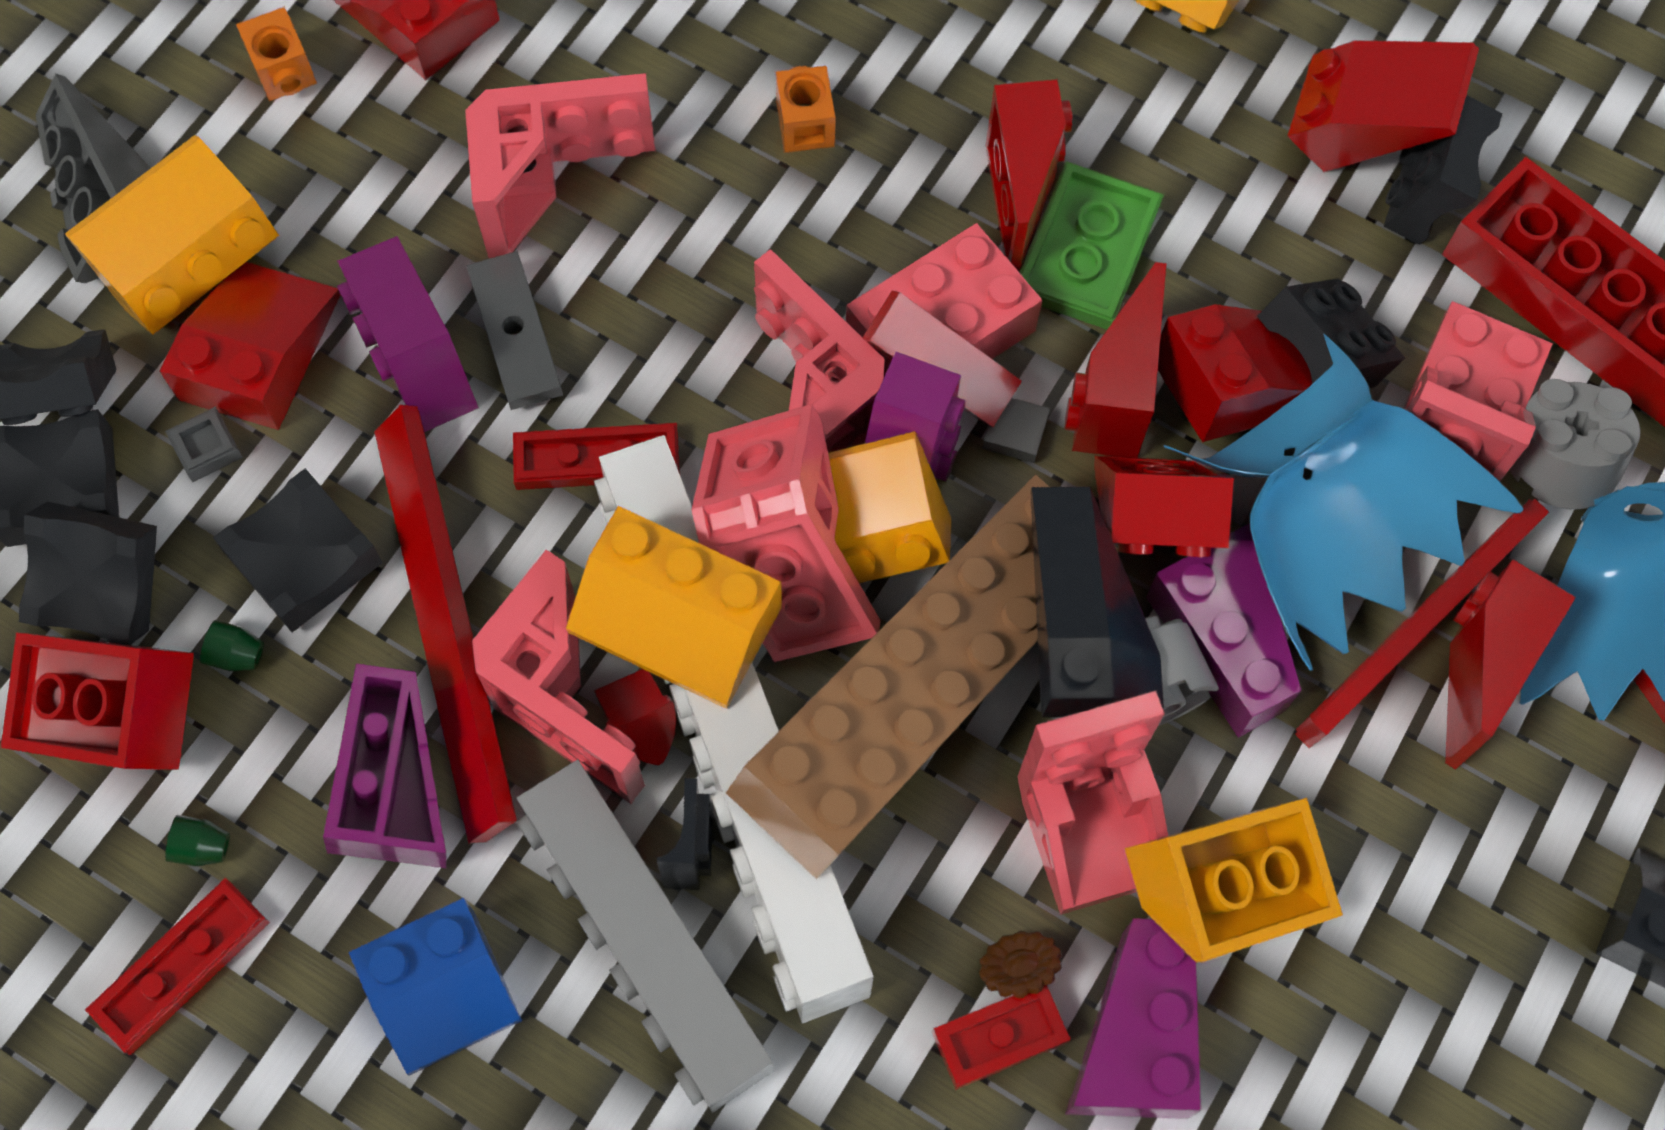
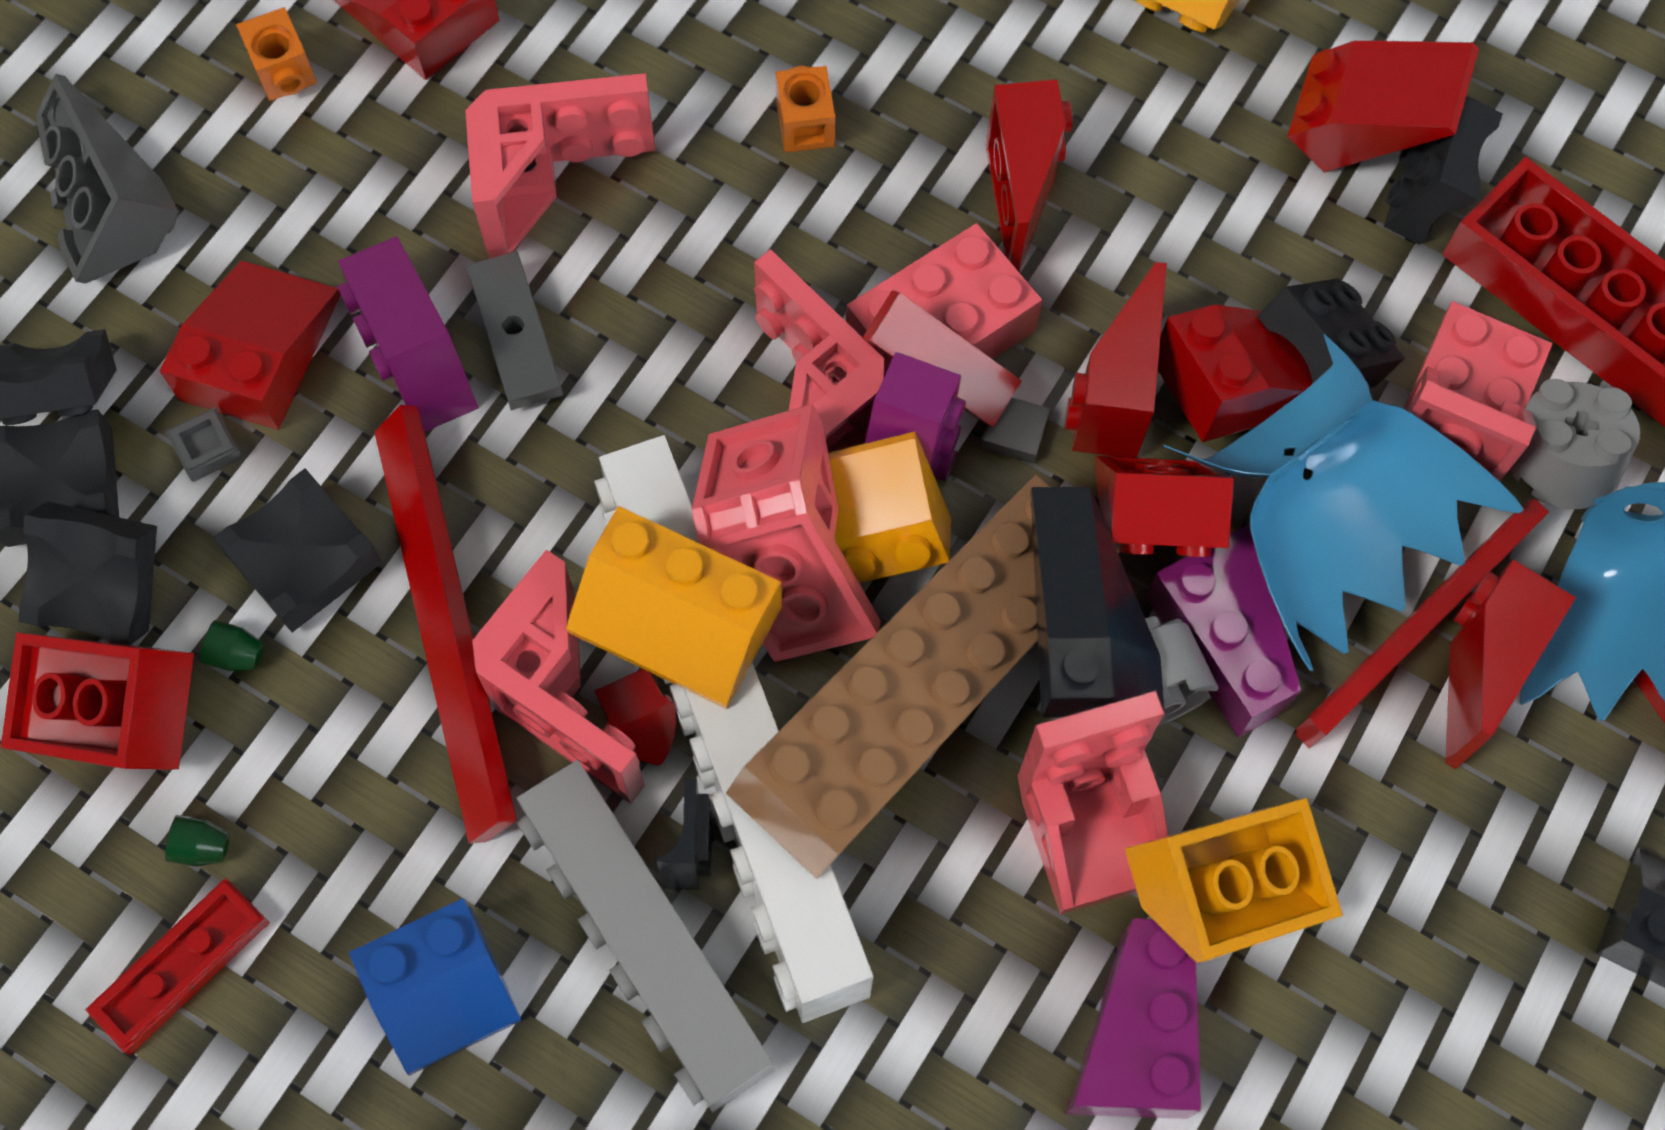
(172, 234): light orange slope -> none
(383, 776): magenta wedge -> none
(573, 455): red tile -> none
(1000, 1036): red plate -> none
(1020, 964): reddish brown piece -> none
(1089, 244): bright green tile -> none

